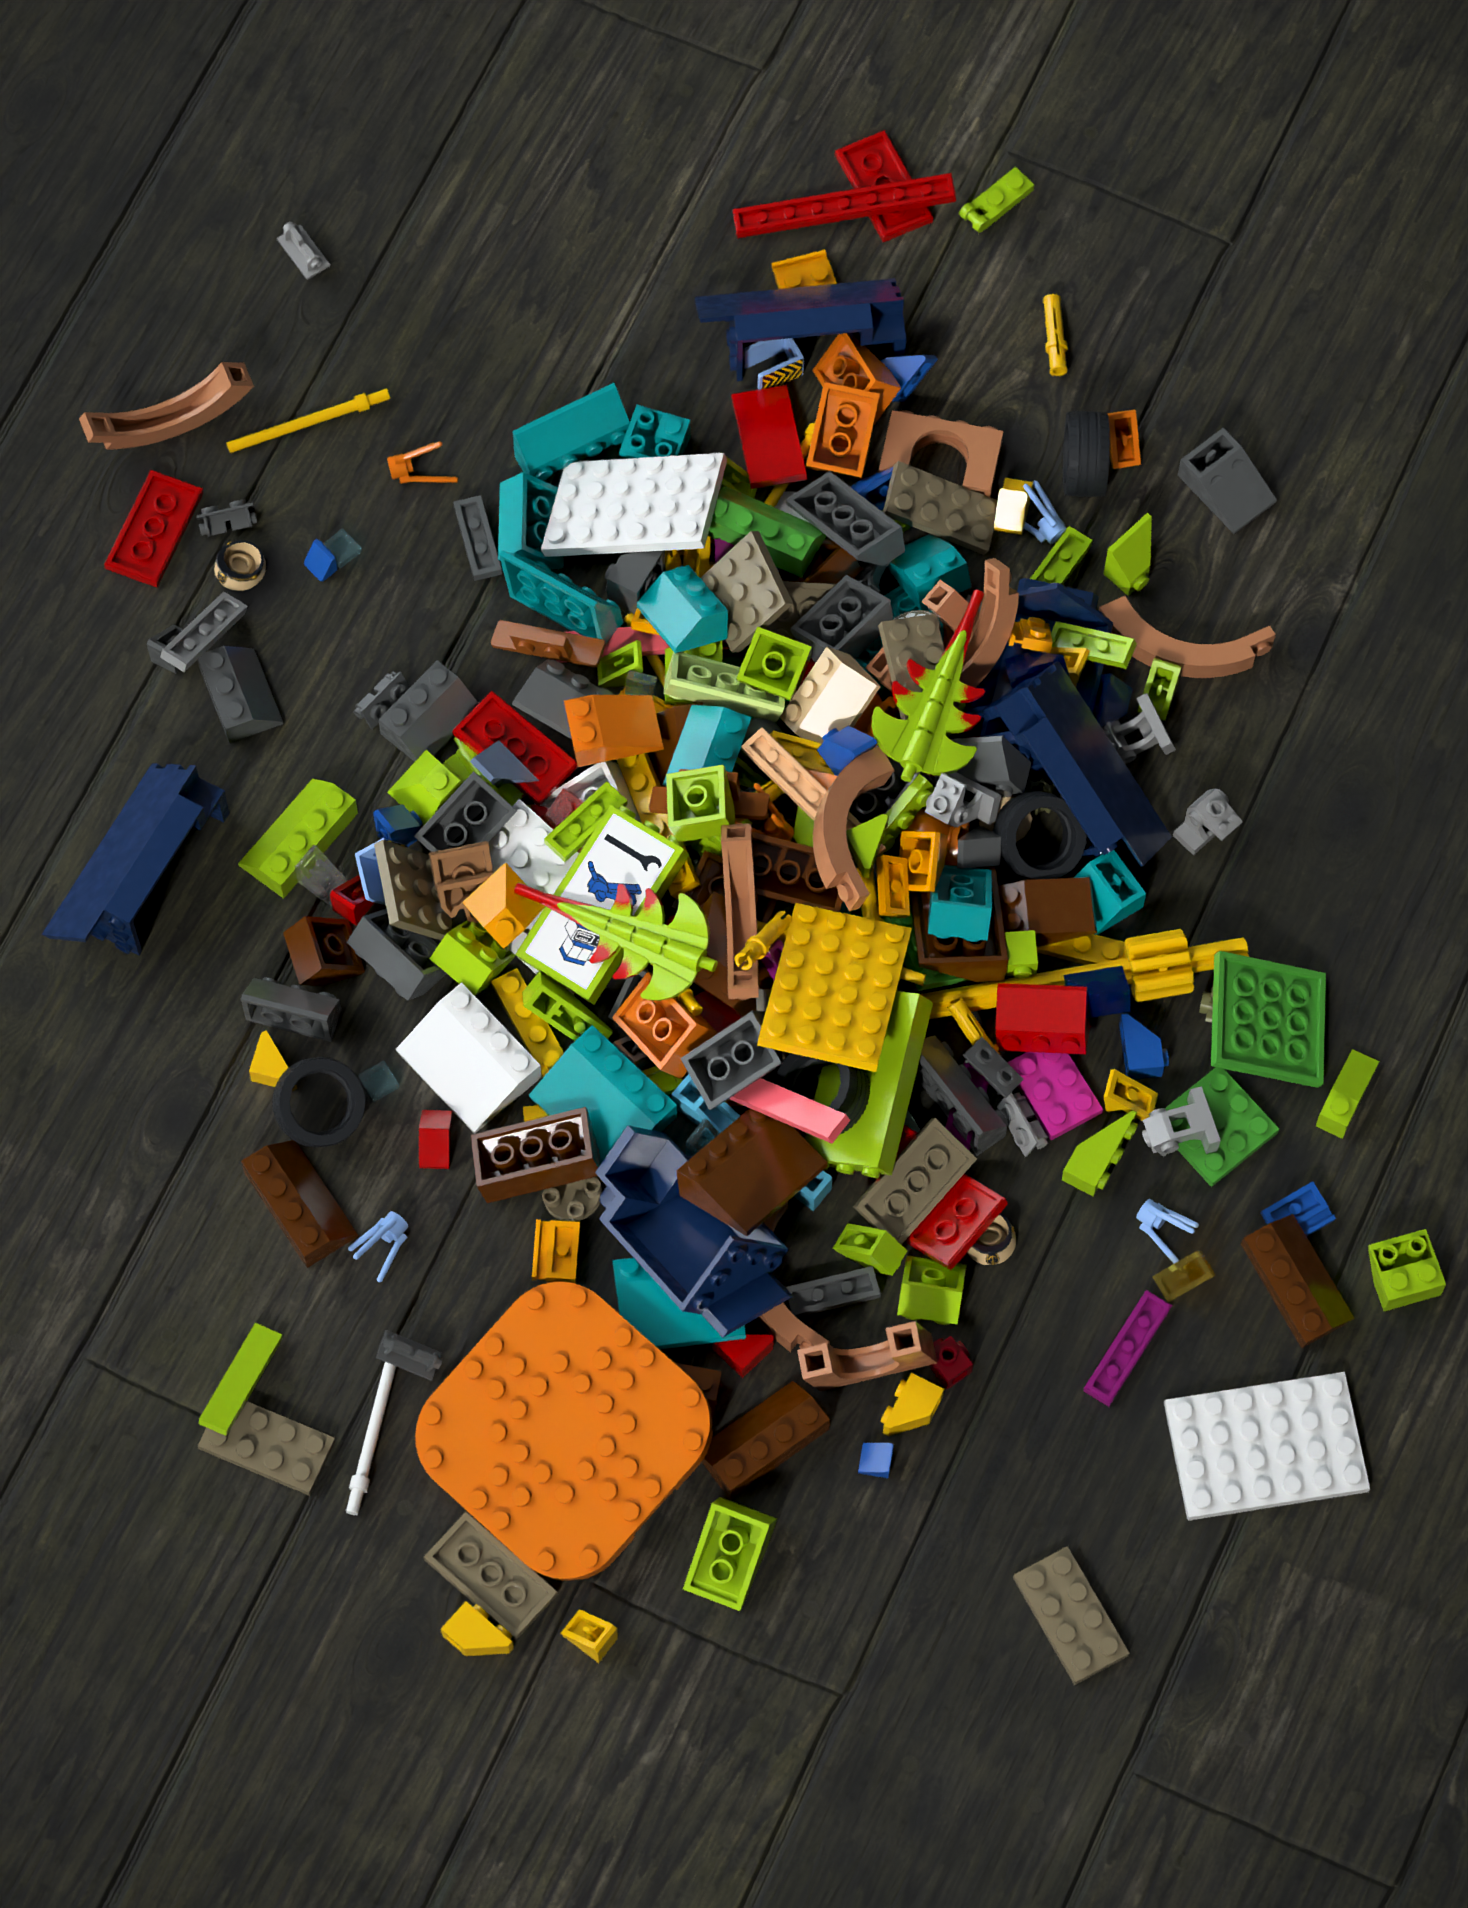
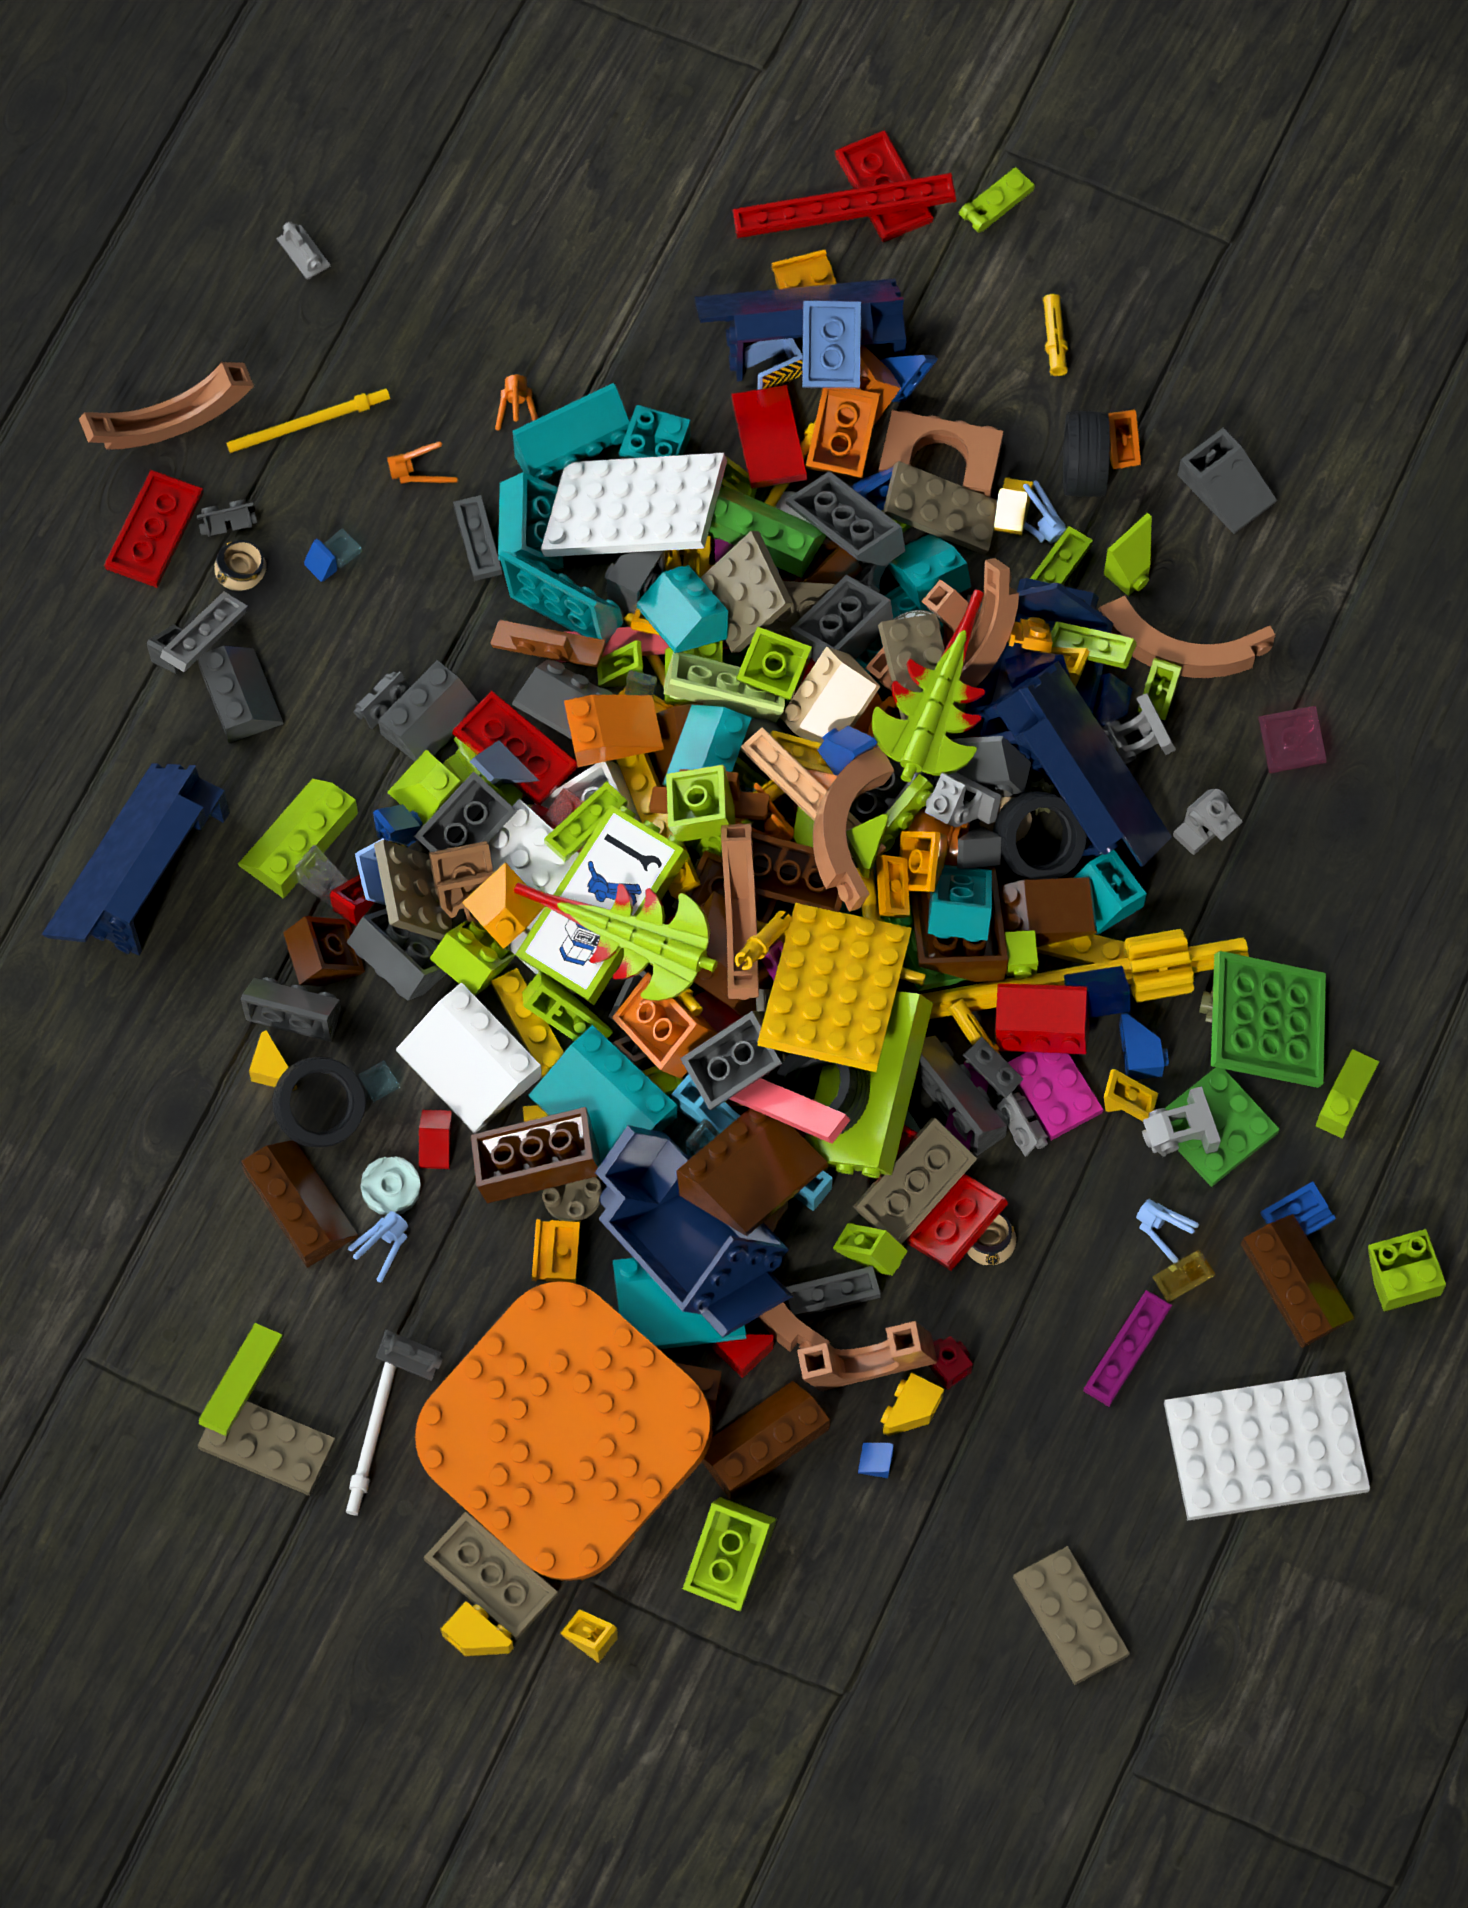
(390, 1185): none -> light aqua tile
(516, 393): none -> orange plant
(831, 344): none -> medium blue plate
(931, 1291): lime slope -> none
(1093, 1157): lime slope -> none
(1292, 739): none -> clear pink plate

